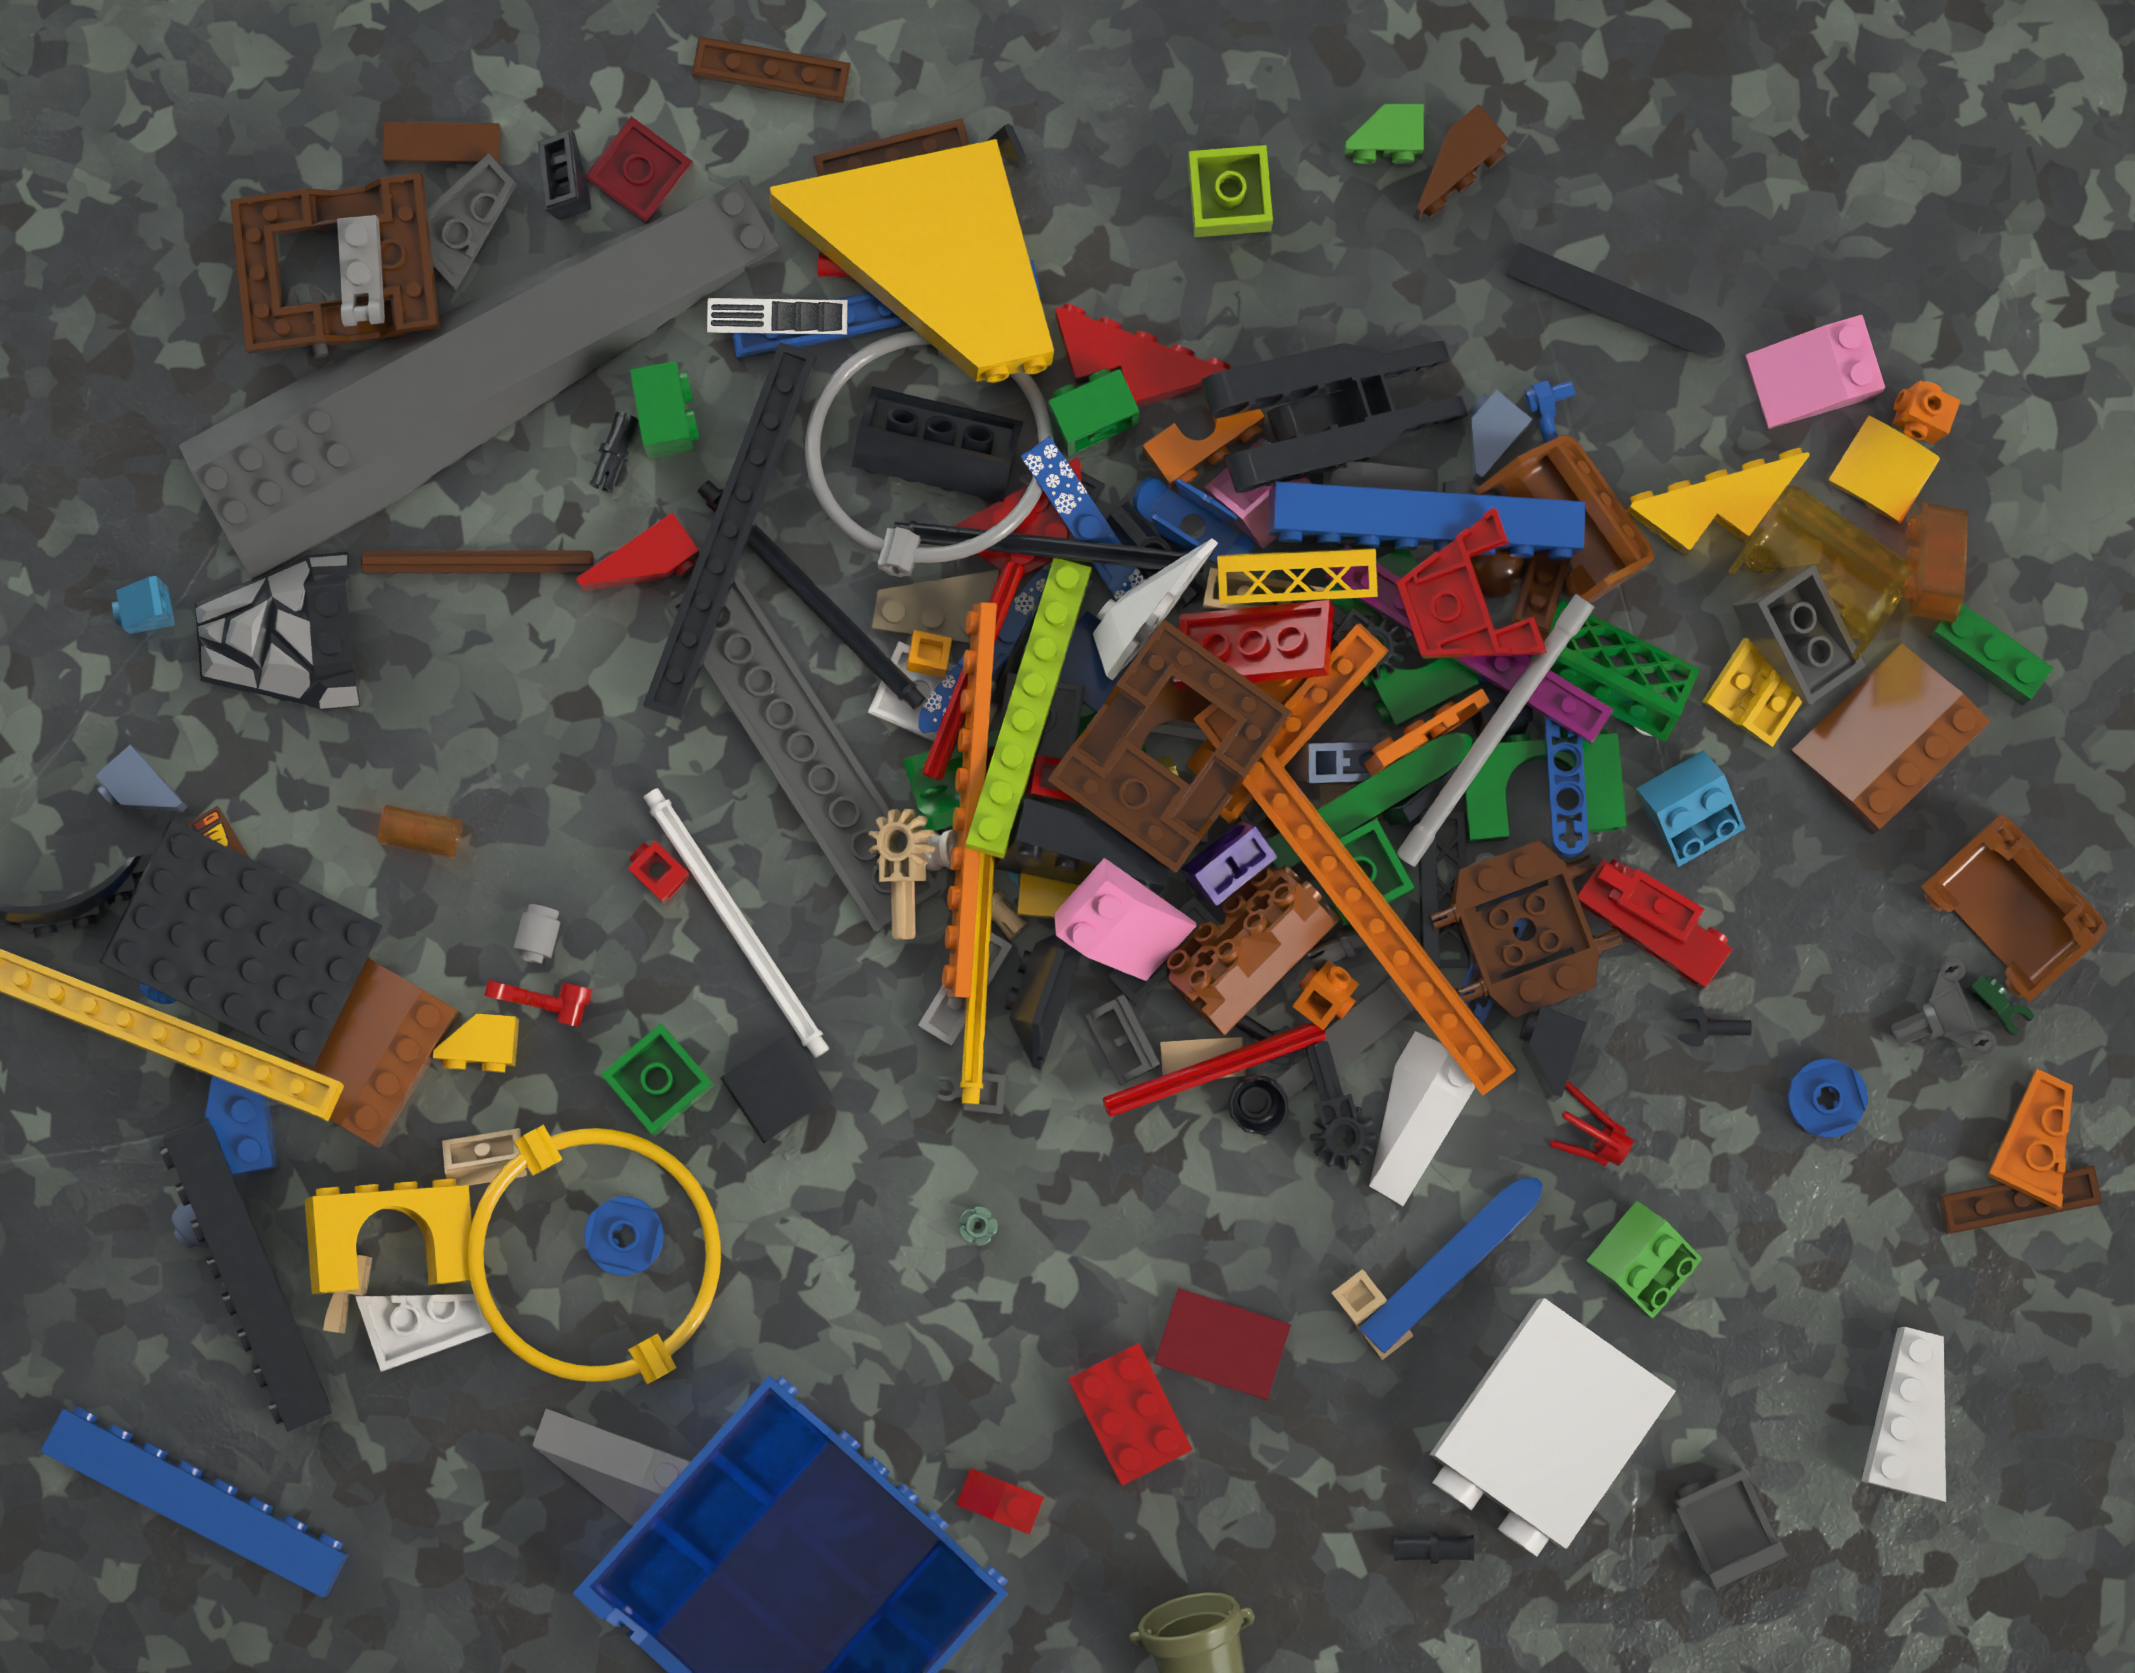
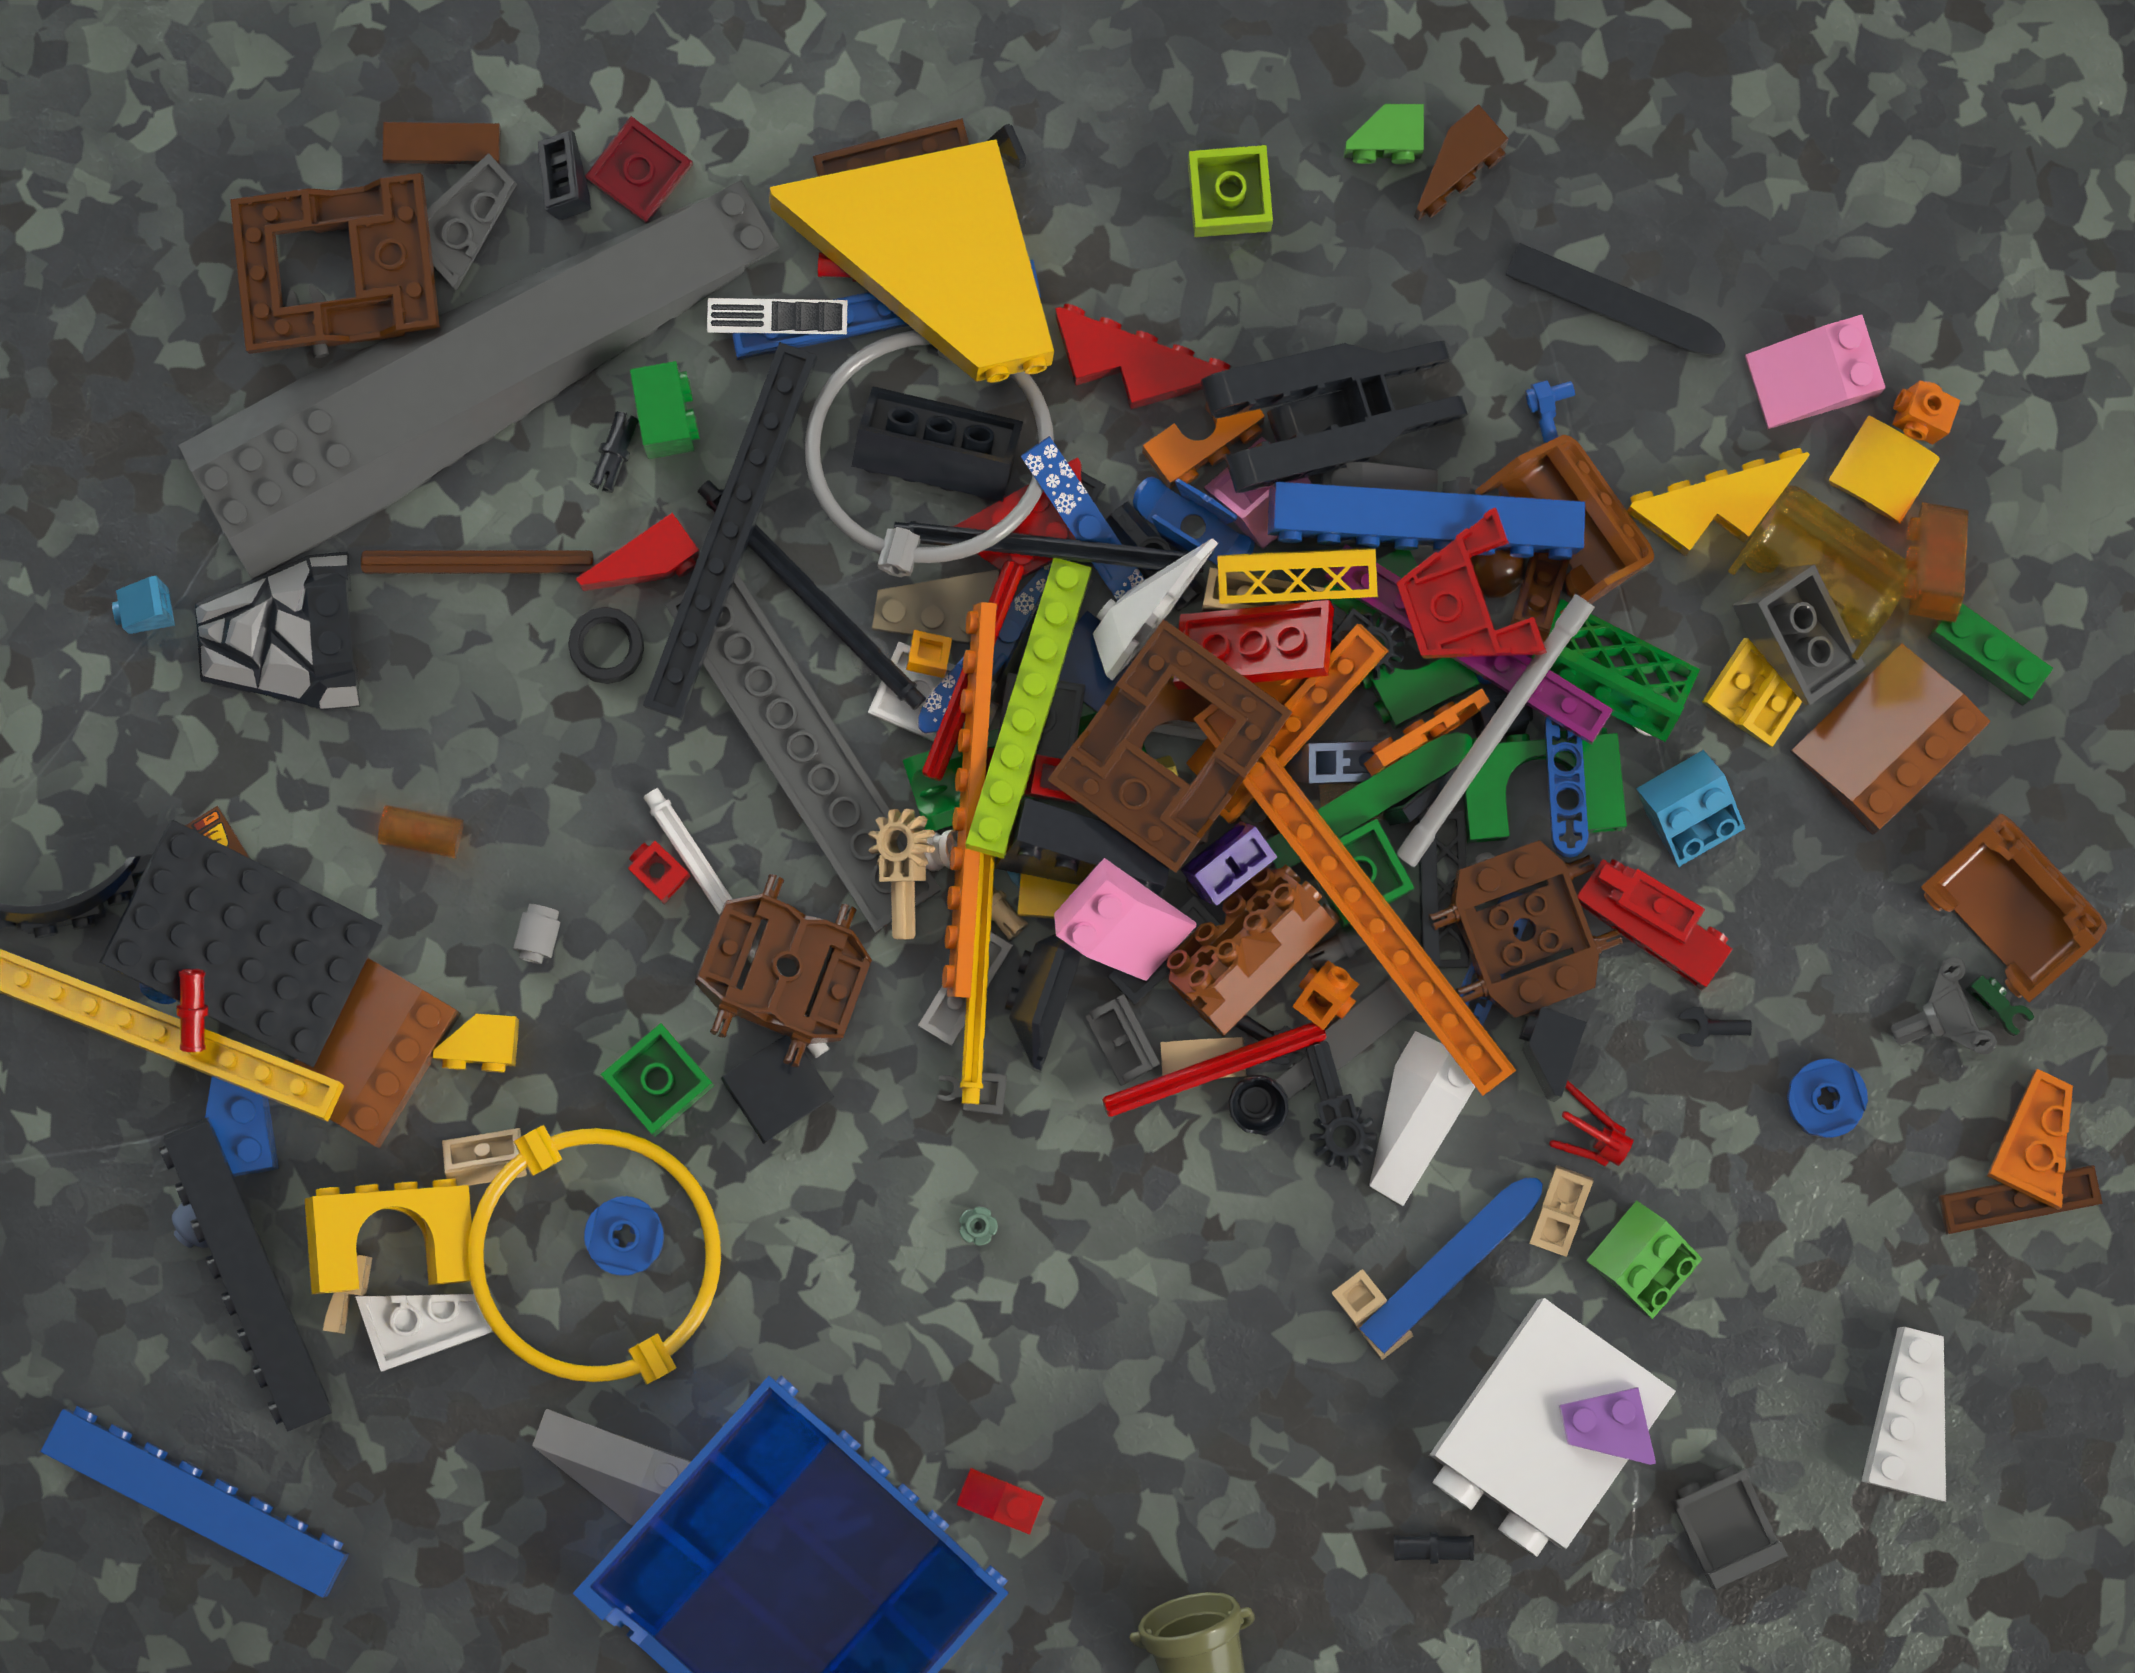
(137, 784): sand blue slope -> none
(192, 1010): none -> red pin
(360, 269): light grey plate -> none
(569, 1003): red brick -> none
(600, 616): none -> black tyre
(766, 994): none -> reddish brown piece
(771, 69): reddish brown tile -> none
(1093, 411): green brick -> none
(1130, 1414): red brick -> none
(1222, 1344): dark red tile -> none
(1493, 431): sand blue slope -> none
(1561, 1211): none -> tan slope
(1610, 1425): none -> medium lavender wing

